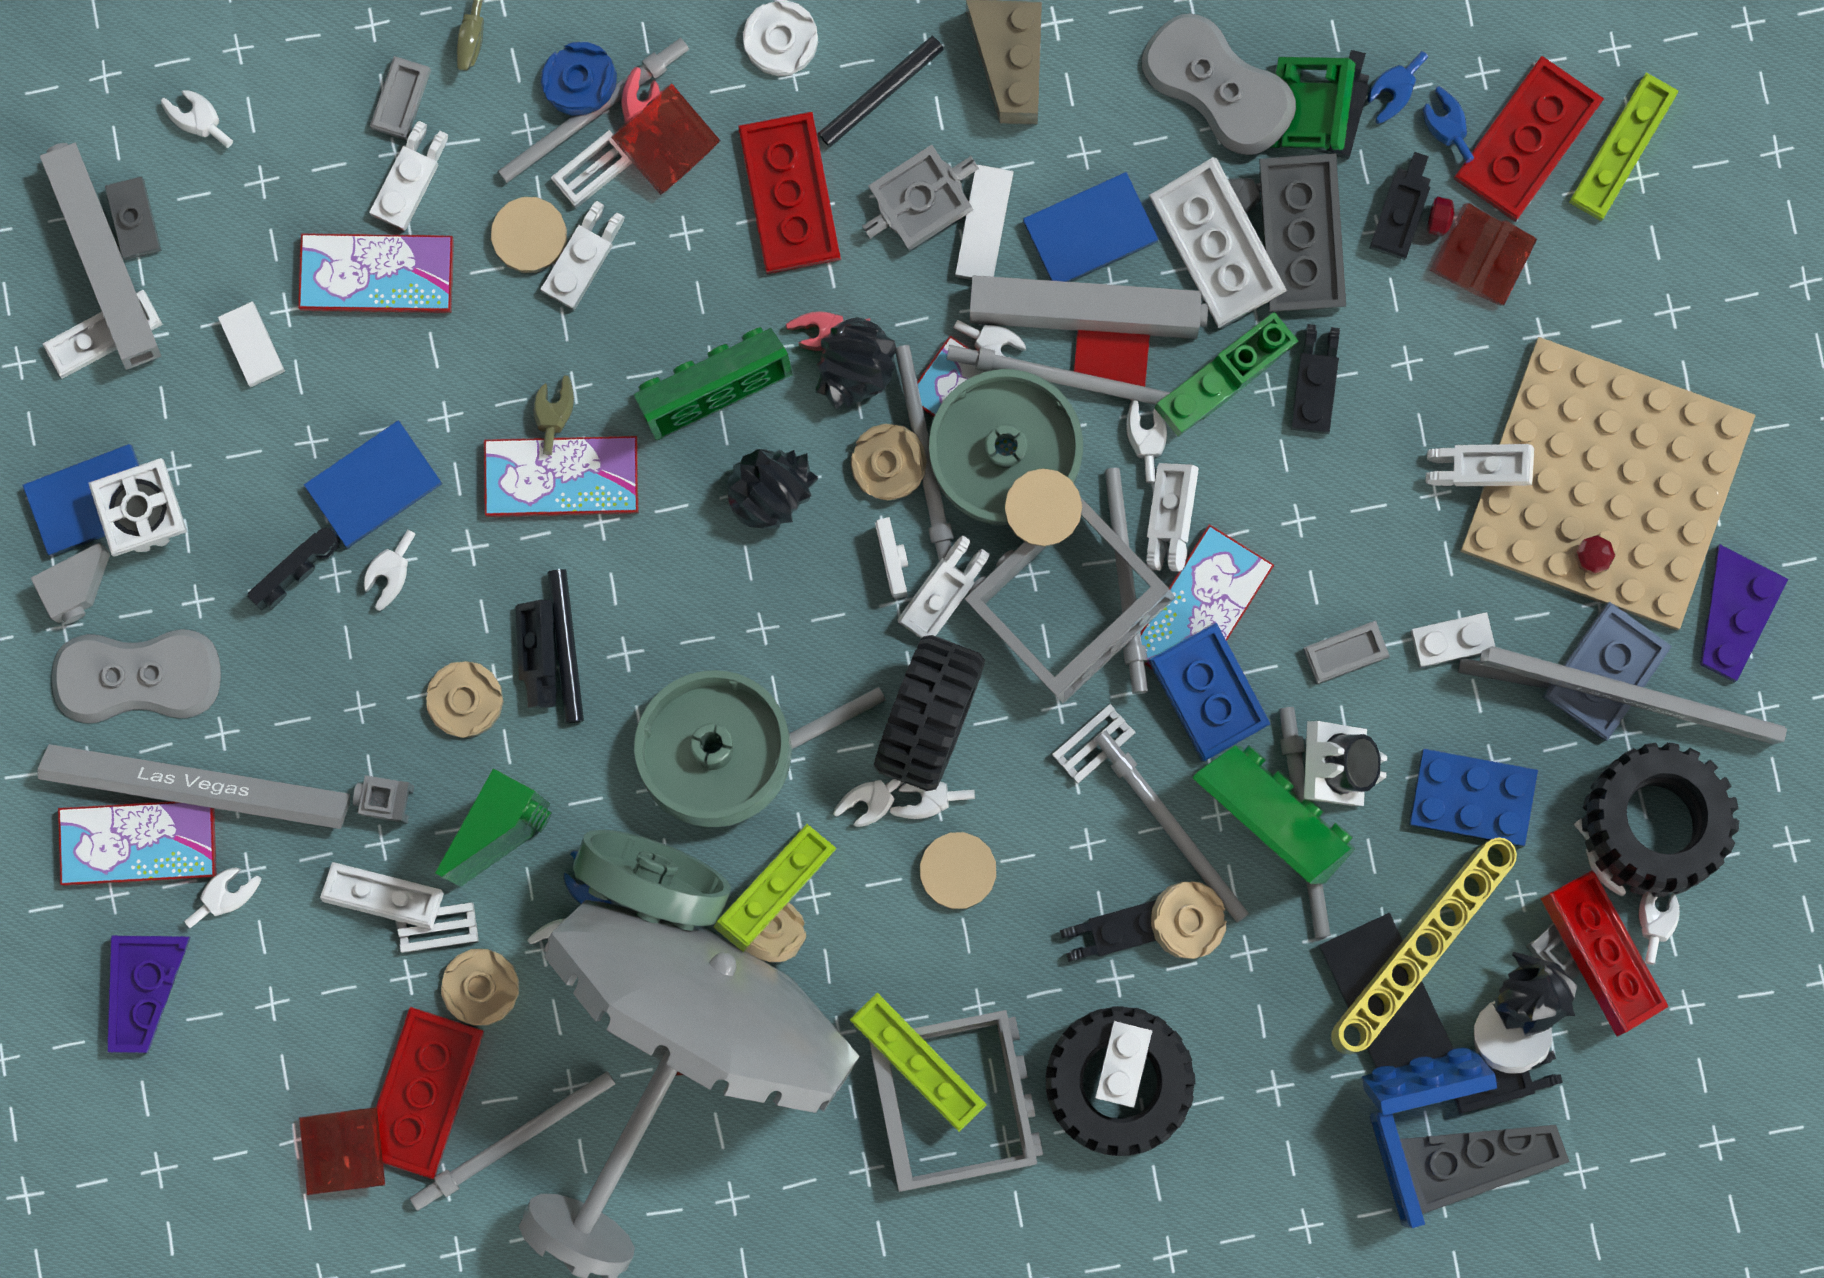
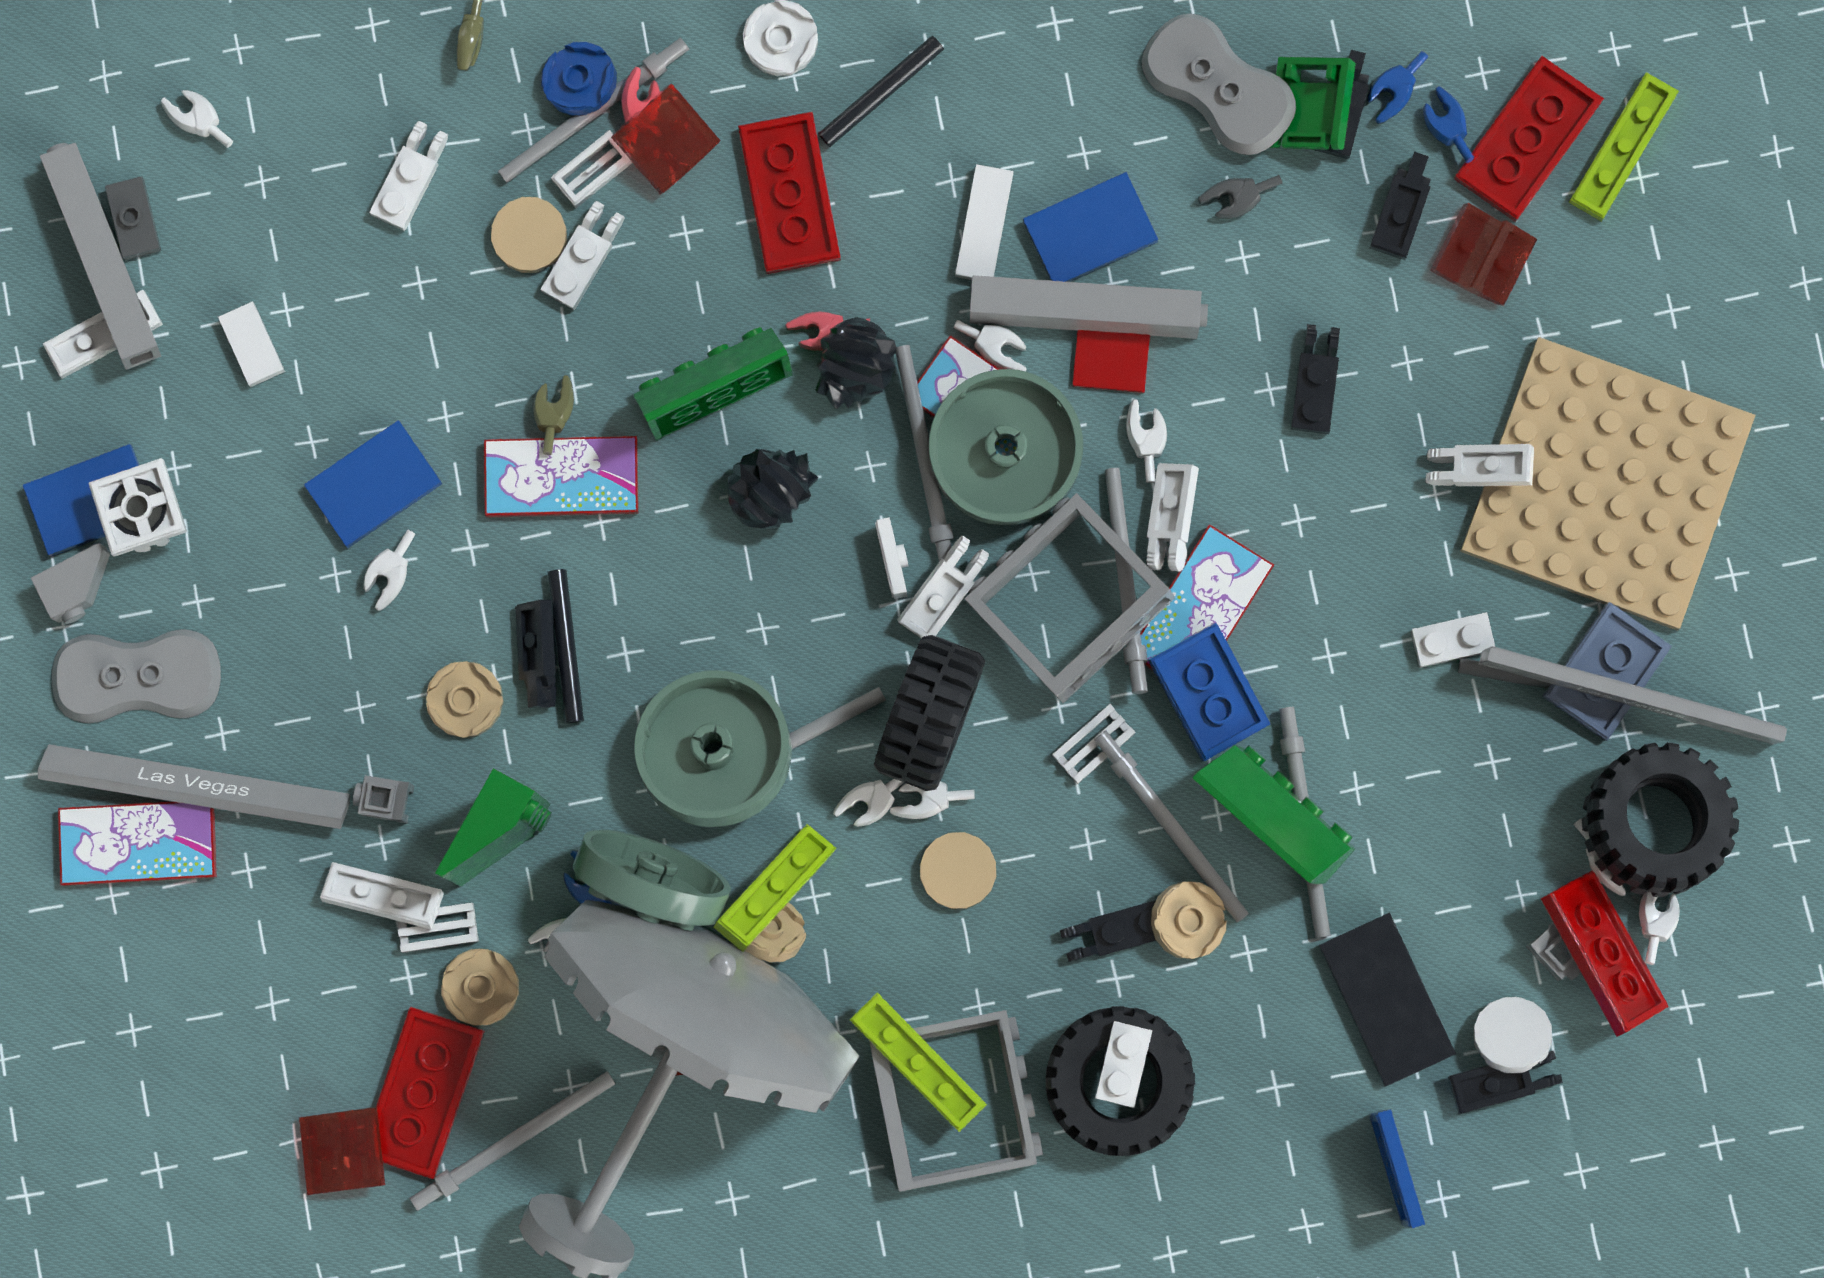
(140, 986): dark purple wing -> none
(218, 898): white hand -> none
(296, 566): black hinge -> none
(376, 273): tile -> none
(400, 98): light grey tile -> none
(888, 462): tan tile -> none
(920, 197): light grey plate -> none
(986, 360): light grey bar -> none
(1009, 49): dark tan wedge -> none
(1043, 507): tan tile -> none
(1217, 242): white tile -> none
(1226, 374): green slope -> none
(1303, 230): dark grey plate -> none
(1340, 763): piece -> none
(1346, 652): light grey tile -> none
(1428, 1081): blue plate -> none
(1439, 935): light yellow beam -> none
(1440, 216): dark red tile -> none
(1473, 797): blue plate -> none
(1474, 1162): dark grey wing -> none
(1535, 995): black hair -> none
(1595, 555): dark red tile -> none
(1738, 611): dark purple wing -> none

